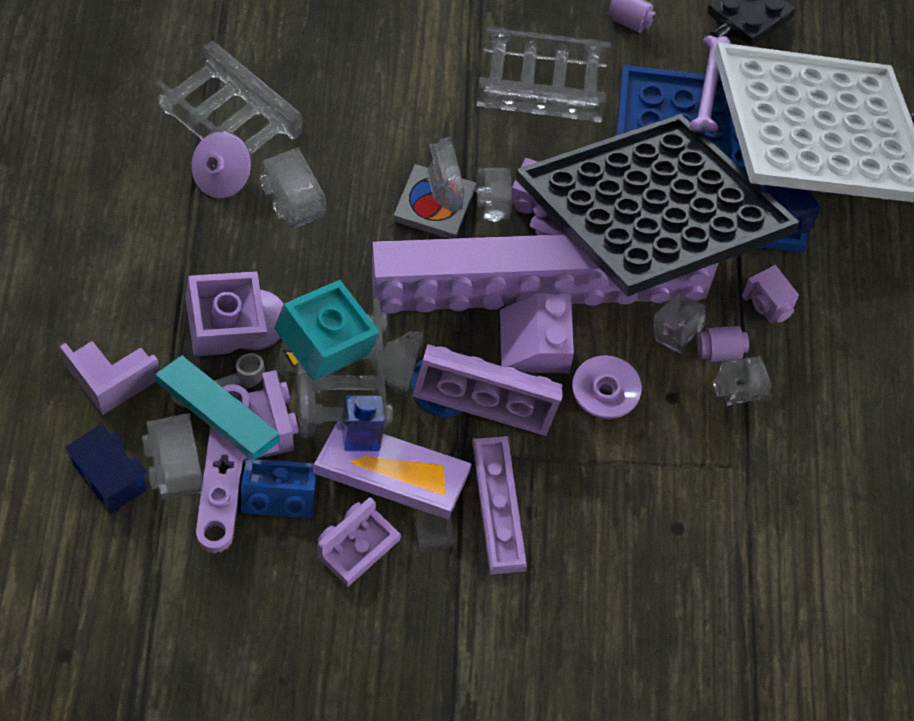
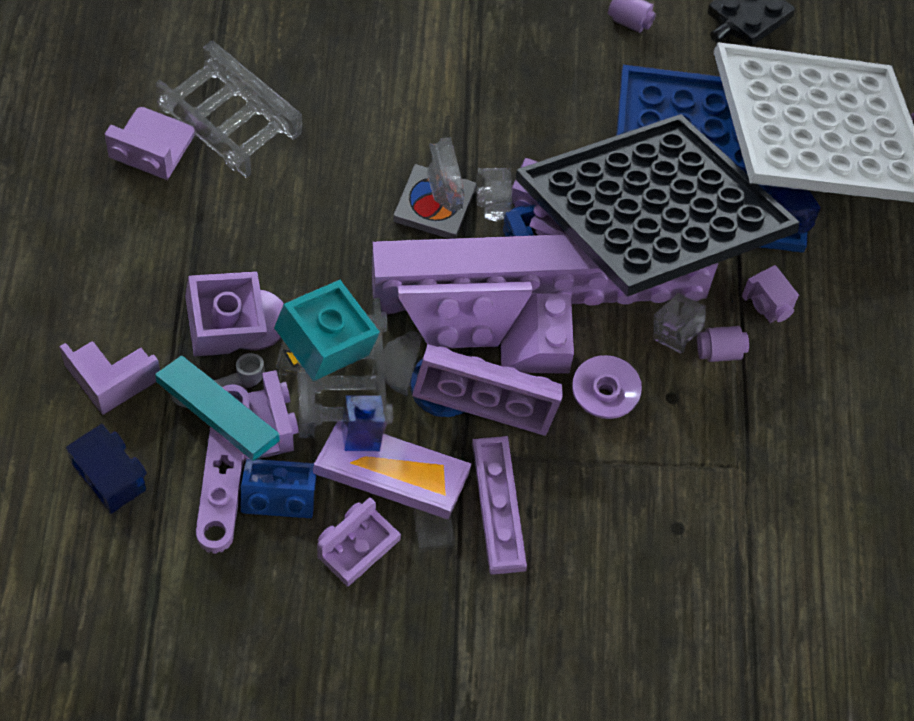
(150, 142): none -> lavender bracket
(174, 456): clear brick -> none
(232, 166): lavender dish -> none
(294, 188): clear brick -> none
(464, 312): none -> lavender wing
(518, 221): none -> blue bracket
(541, 98): clear fence -> none
(704, 120): lavender piece -> none
(748, 374): clear brick -> none

